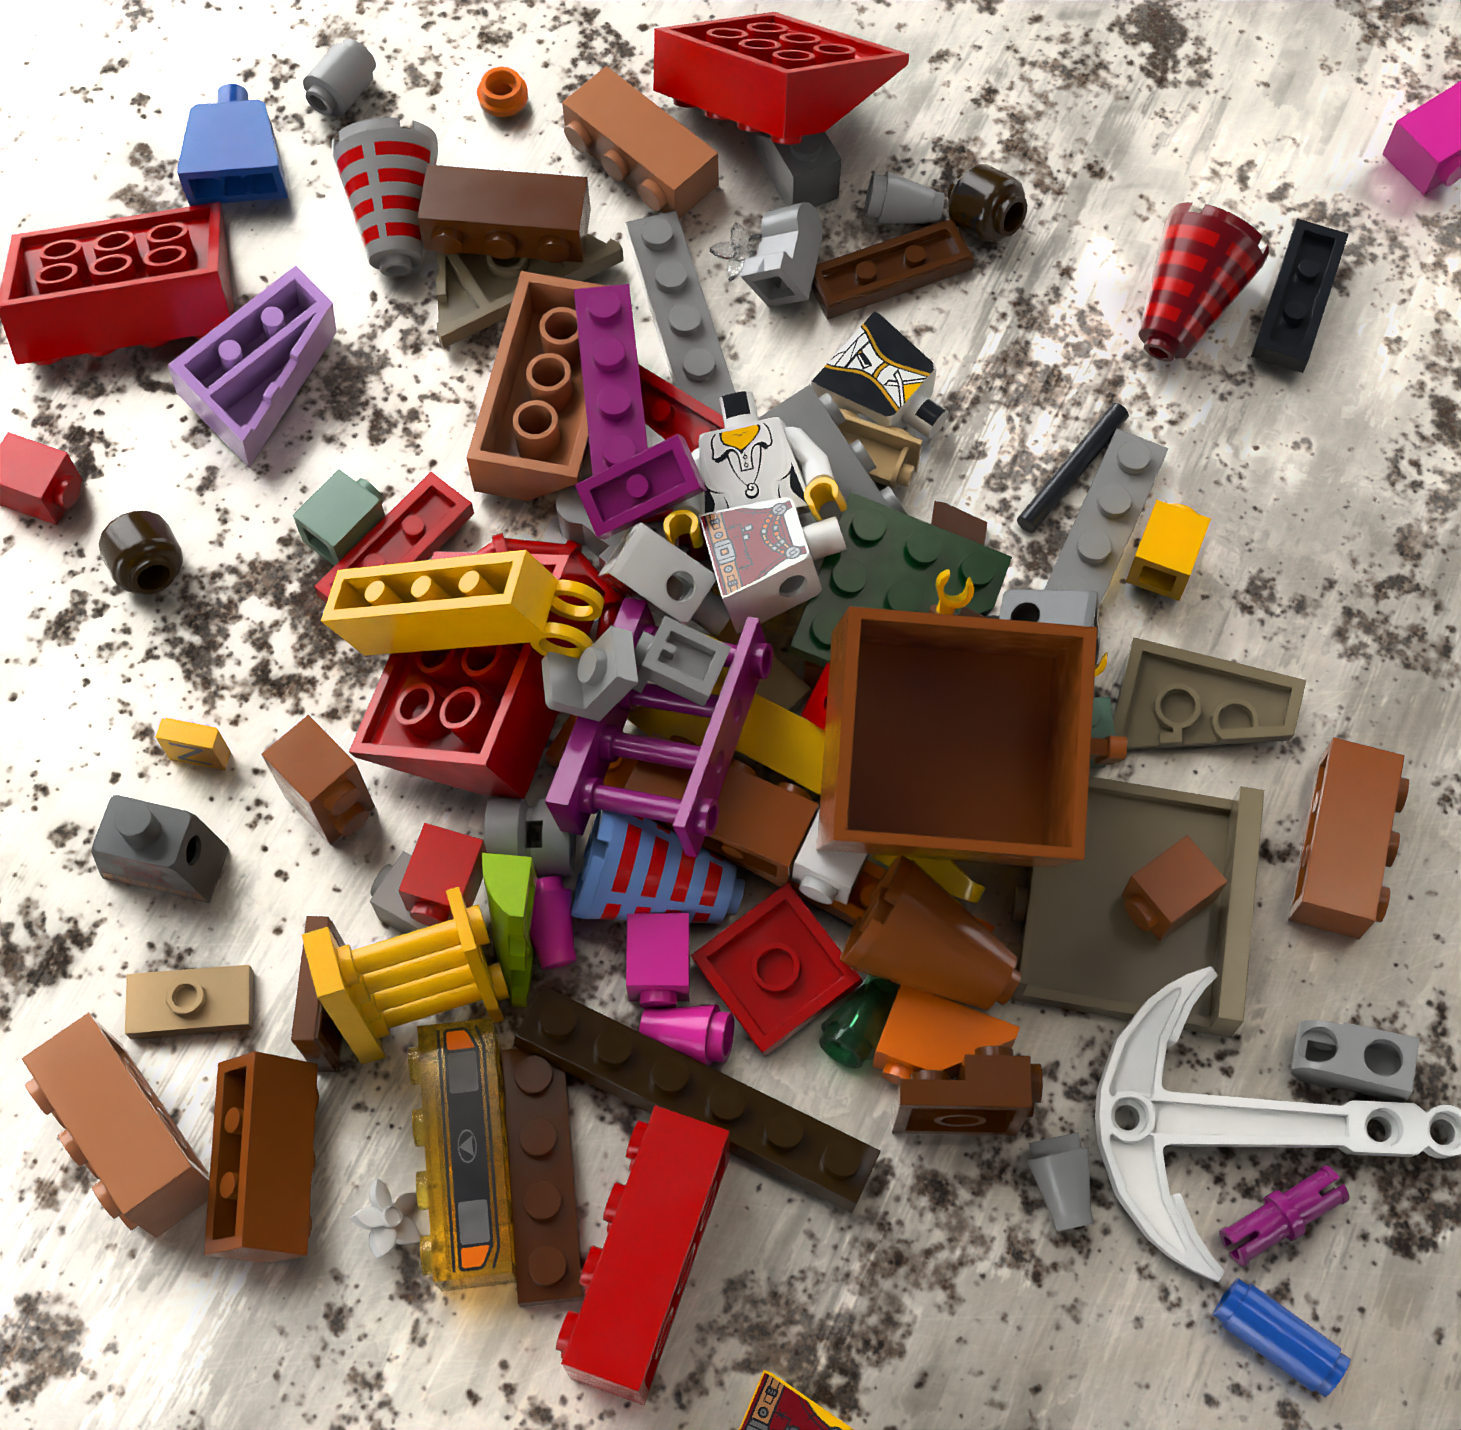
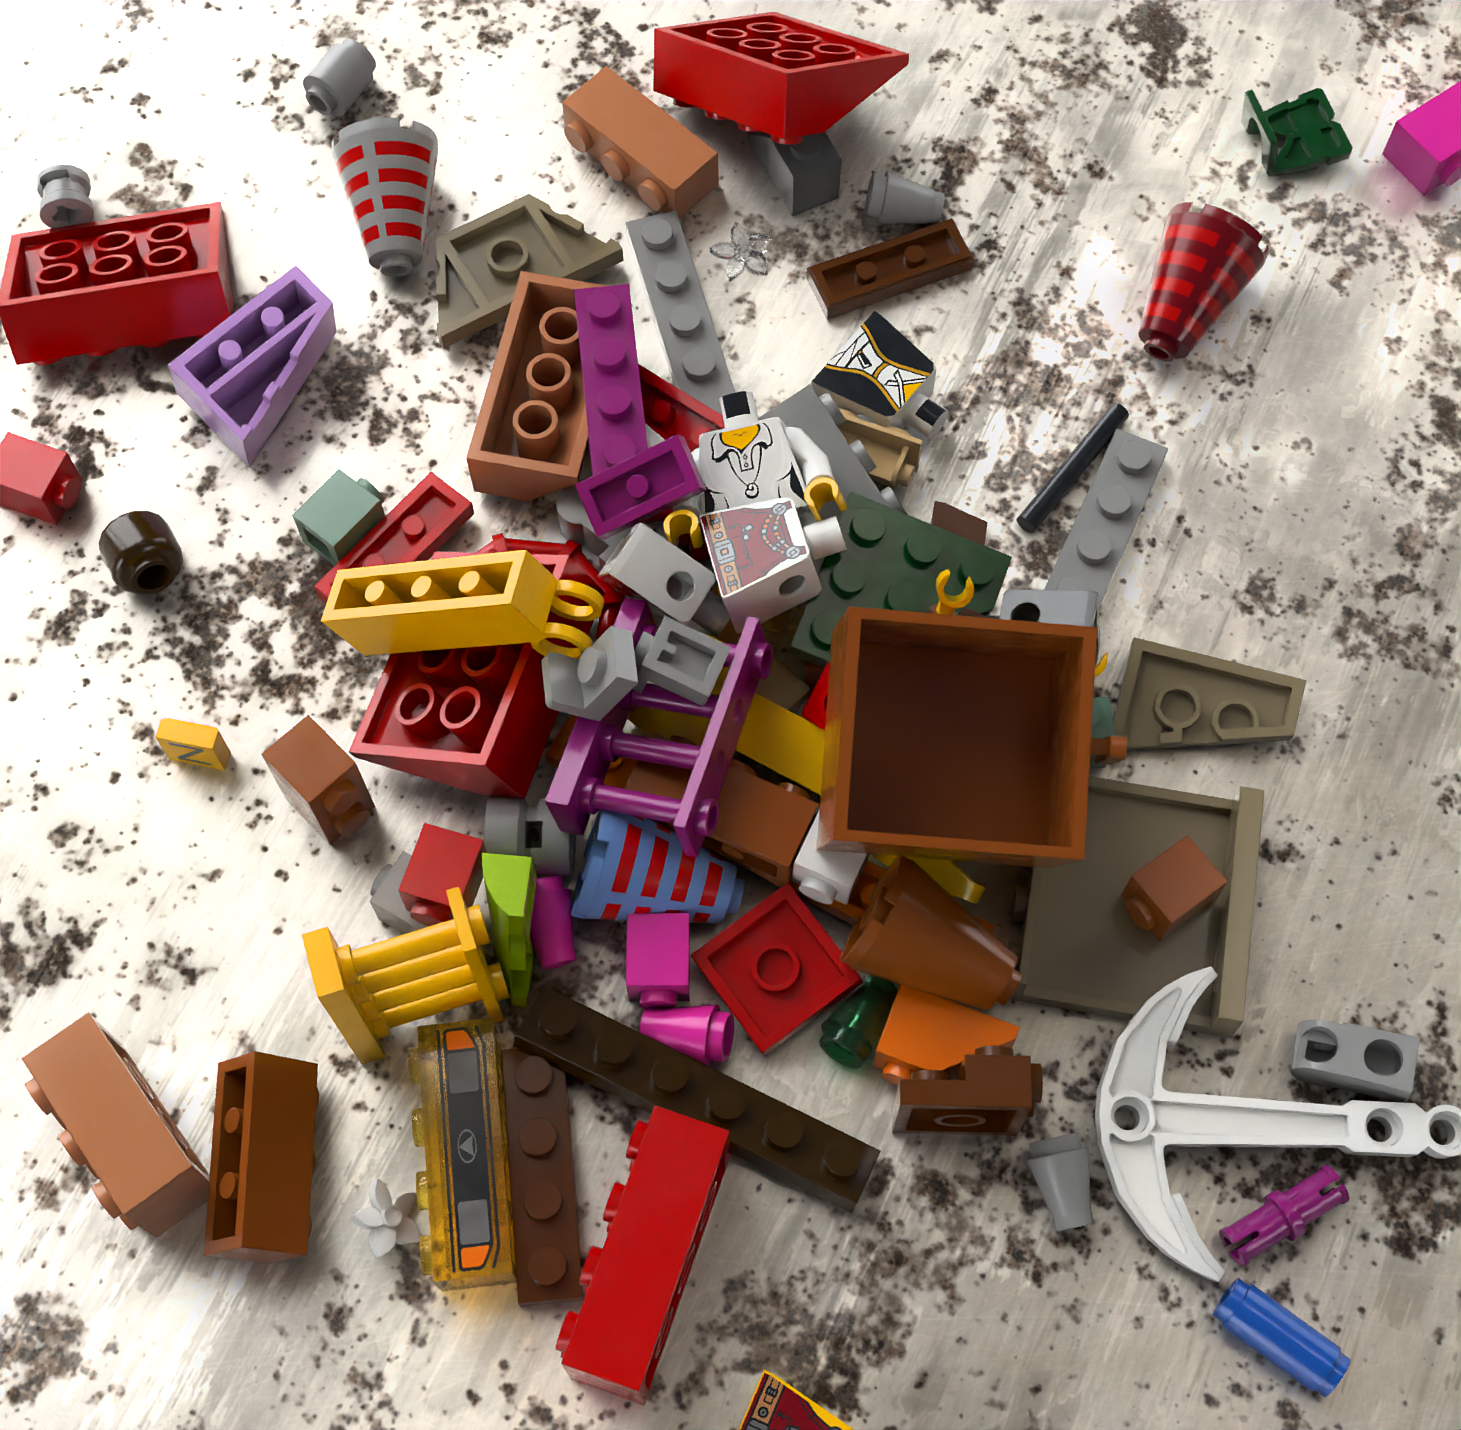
(64, 196): none -> light grey wheel
(148, 849): dark grey torso -> none
(189, 1001): tan plate -> none
(230, 151): torso -> none
(312, 1027): reddish brown tile -> none
(502, 92): orange plate -> none
(504, 213): reddish brown brick -> none
(786, 253): light grey leg -> none
(987, 203): dark brown head -> none
(1168, 549): yellow brick -> none
(1299, 295): black plate -> none
(1305, 127): none -> dark green piece
(1349, 839): dark orange brick -> none

